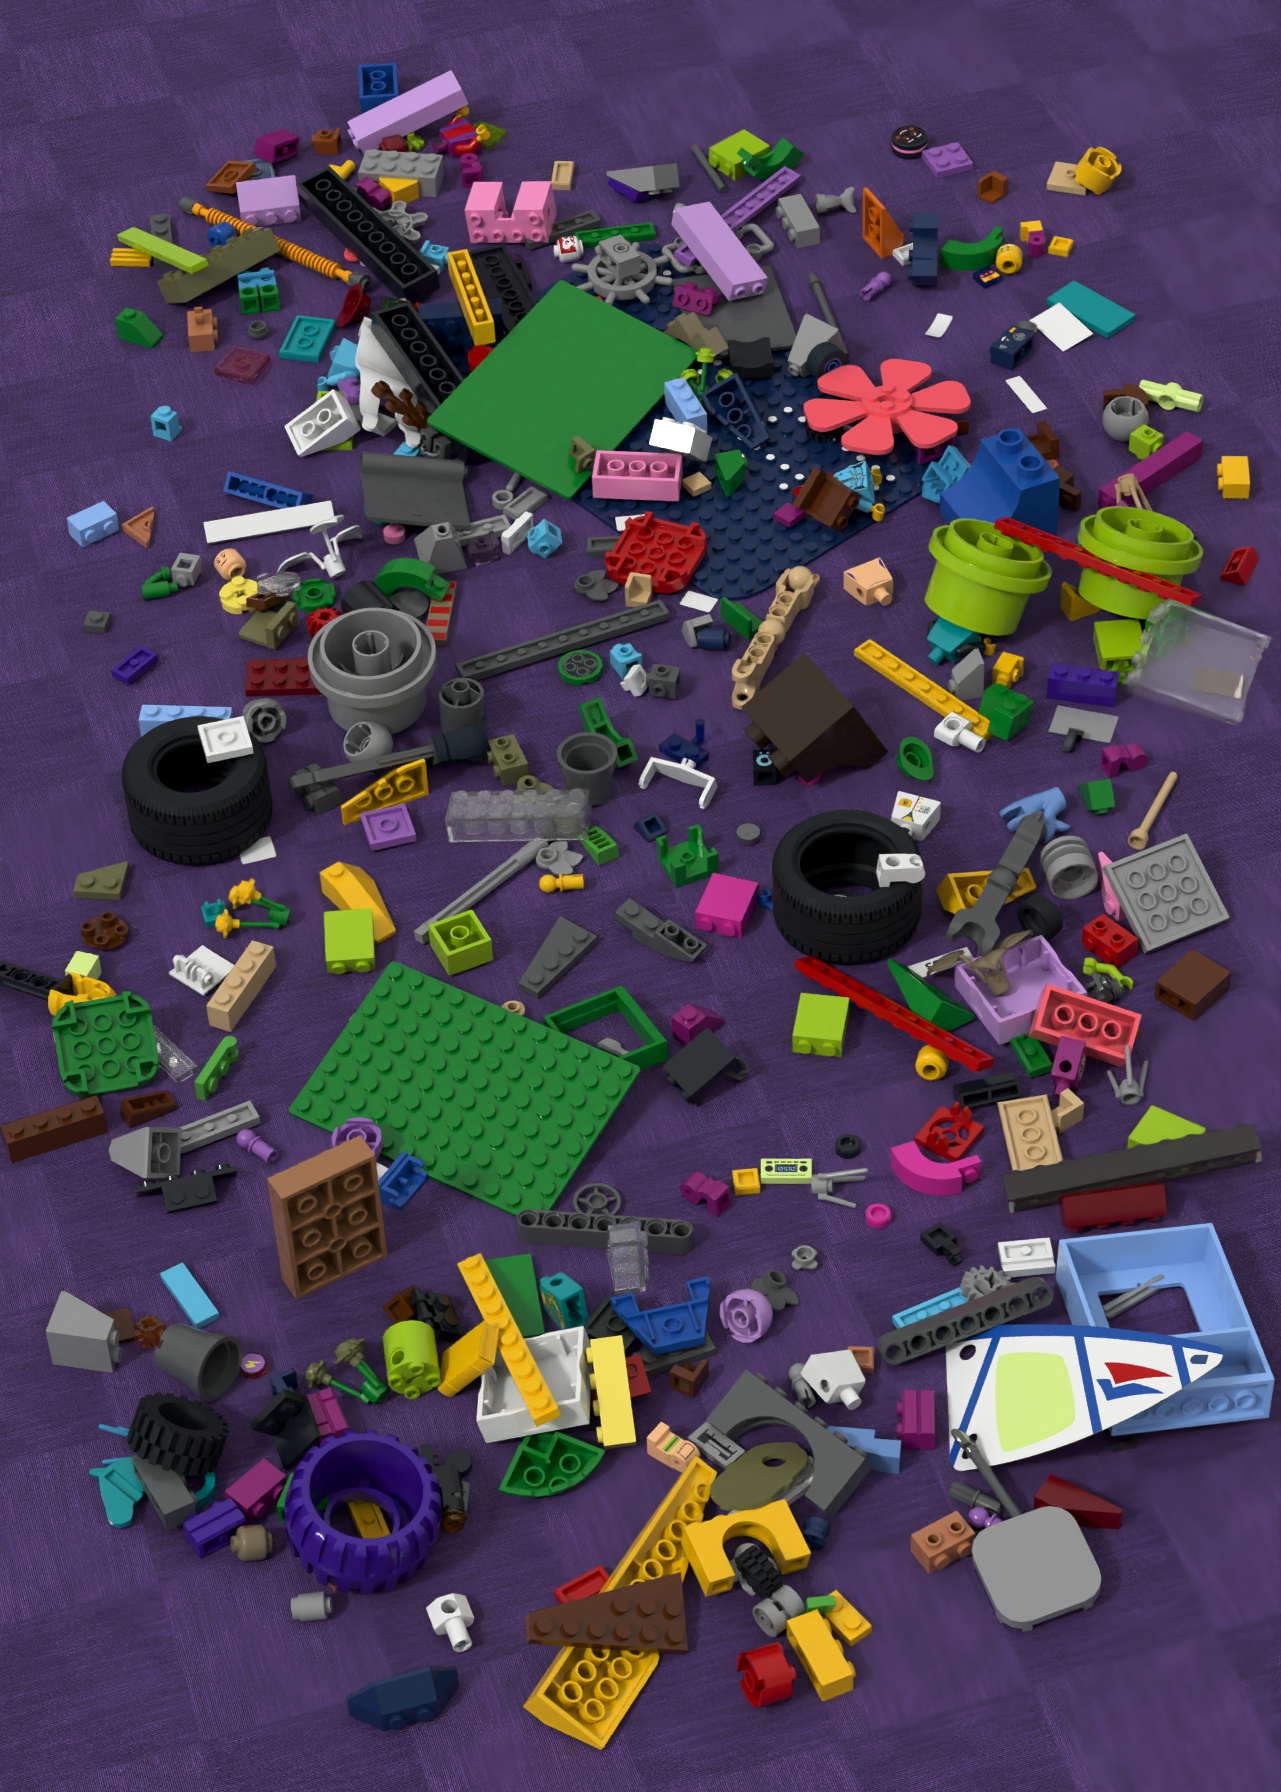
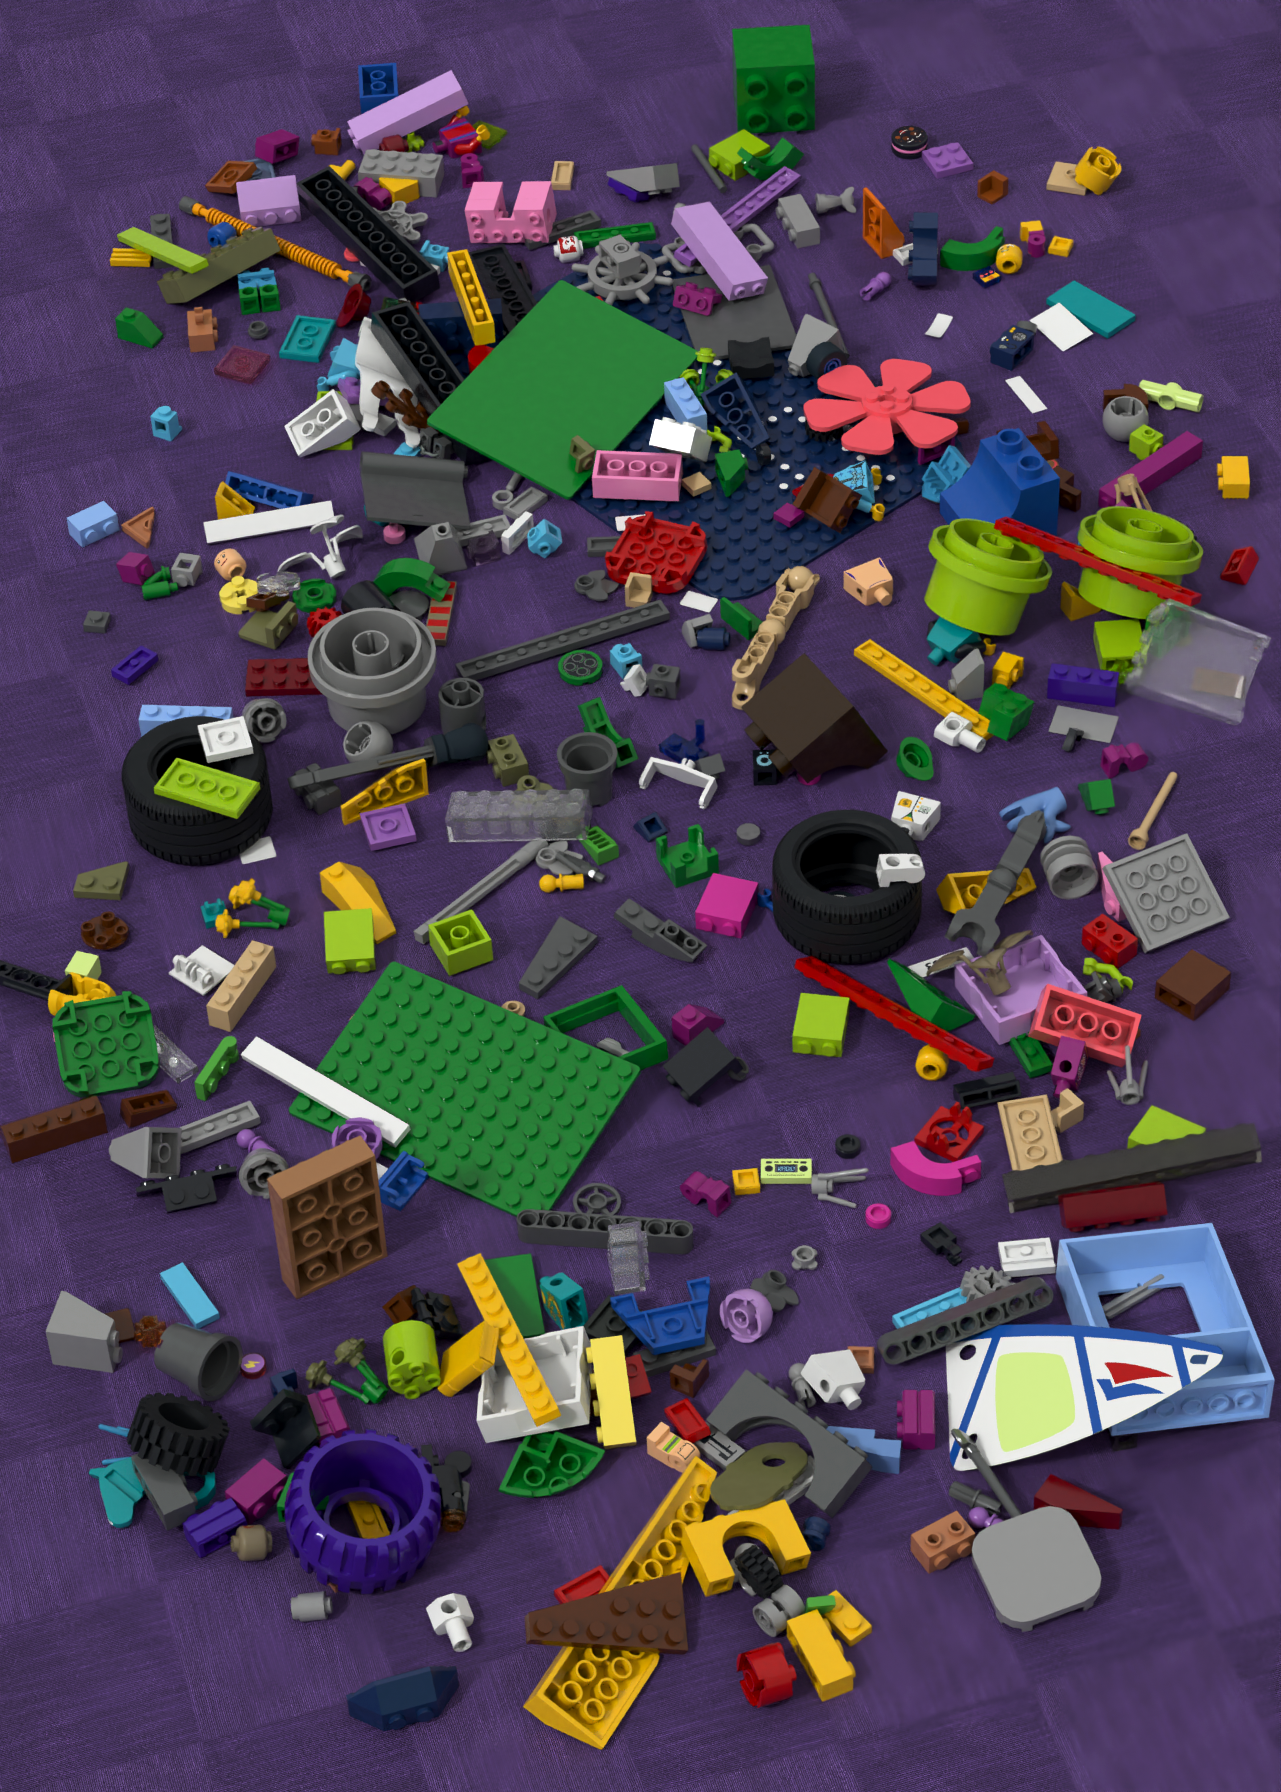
(135, 568): none -> magenta brick
(207, 788): none -> lime tile
(230, 503): none -> yellow slope
(257, 1168): none -> light grey cone
(323, 1089): none -> white tile
(580, 867): none -> dark grey piece
(687, 1421): none -> red tile
(690, 330): dark tan arch -> none
(710, 765): none -> dark grey plate
(718, 436): none -> lime arm
(763, 454): none -> black tile
(773, 79): none -> green piece
(1048, 912): black tyre -> none

